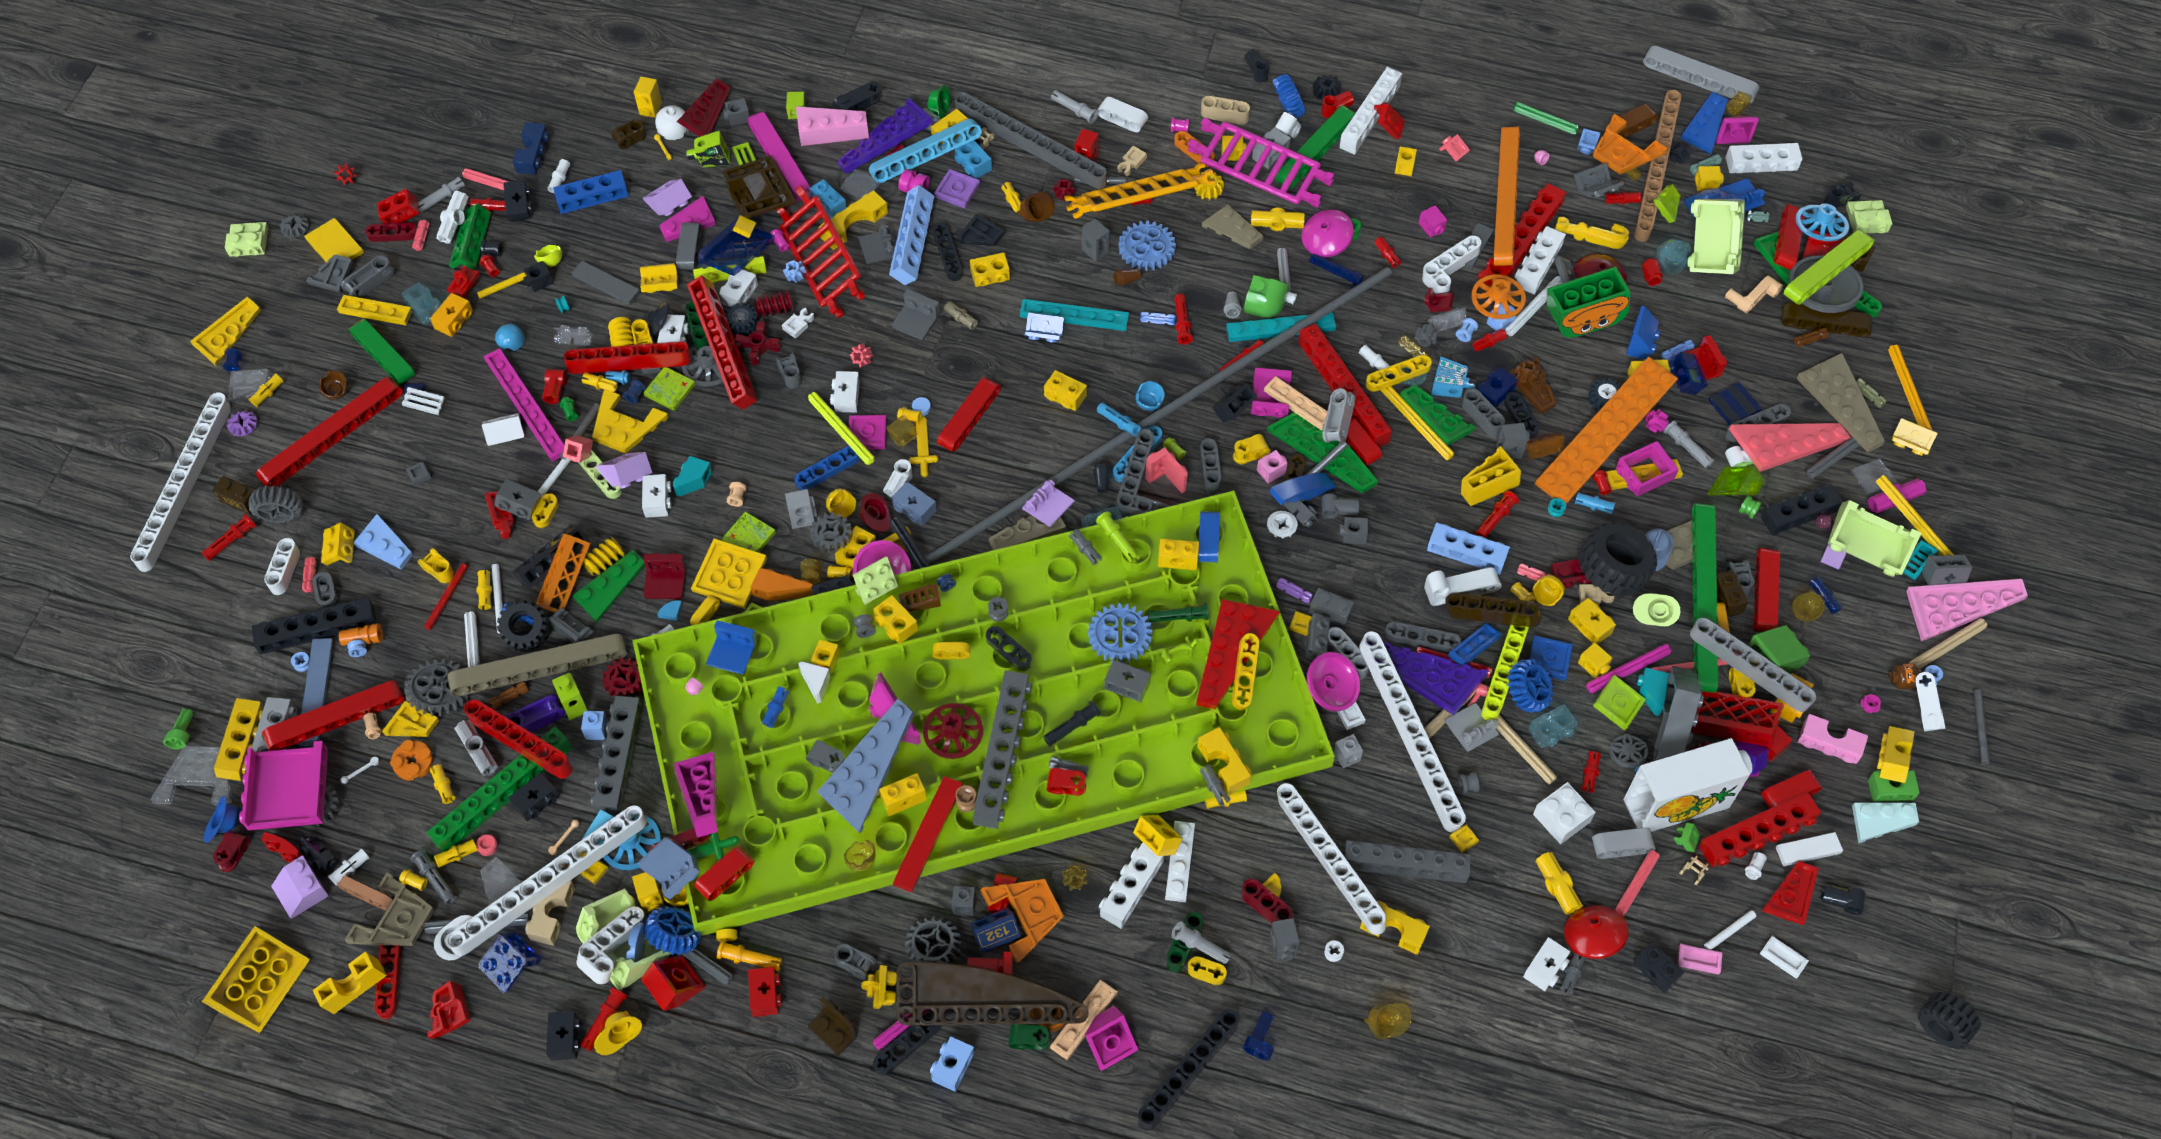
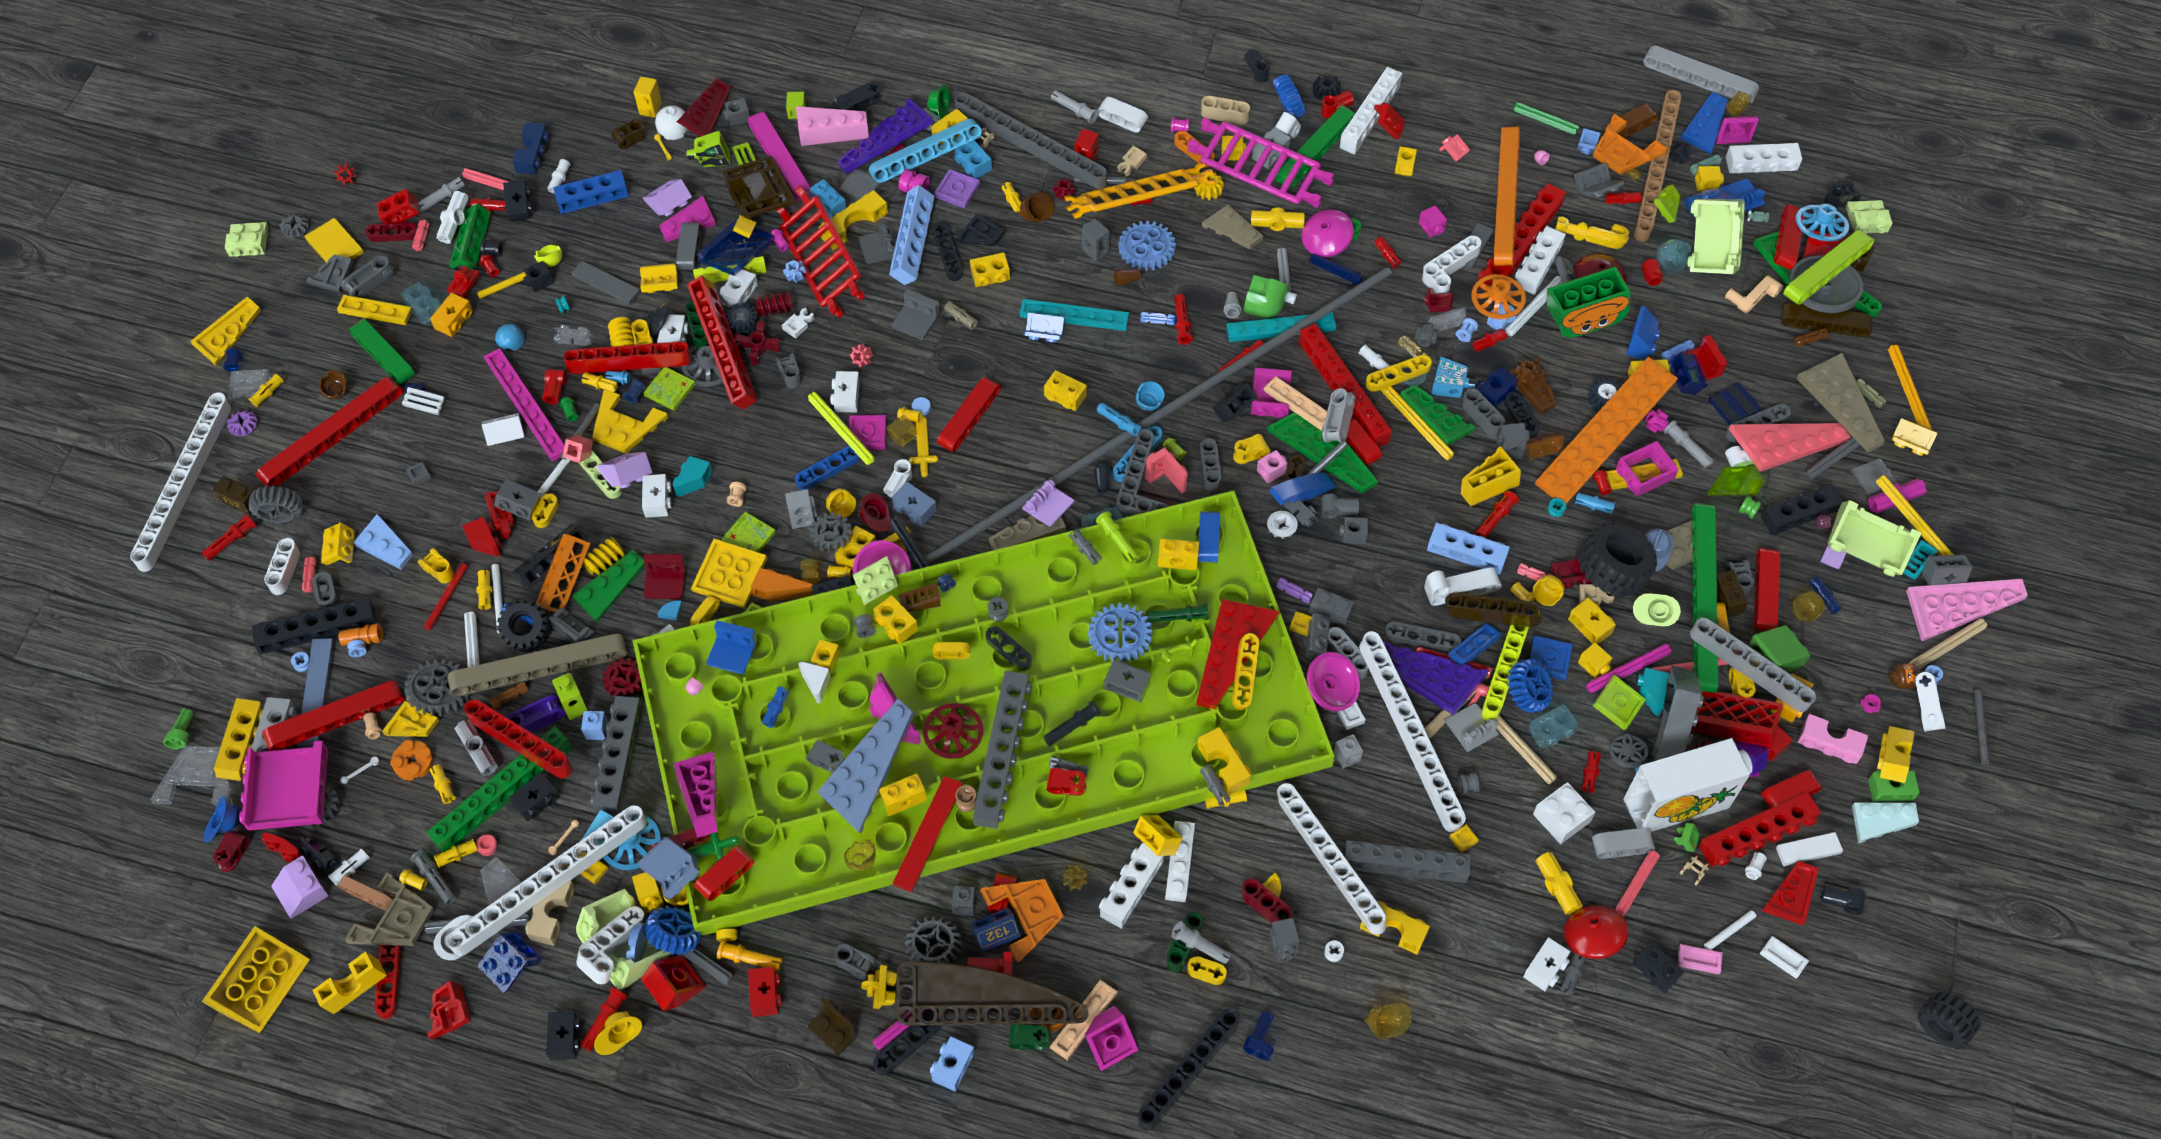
(480, 537): none -> red slope

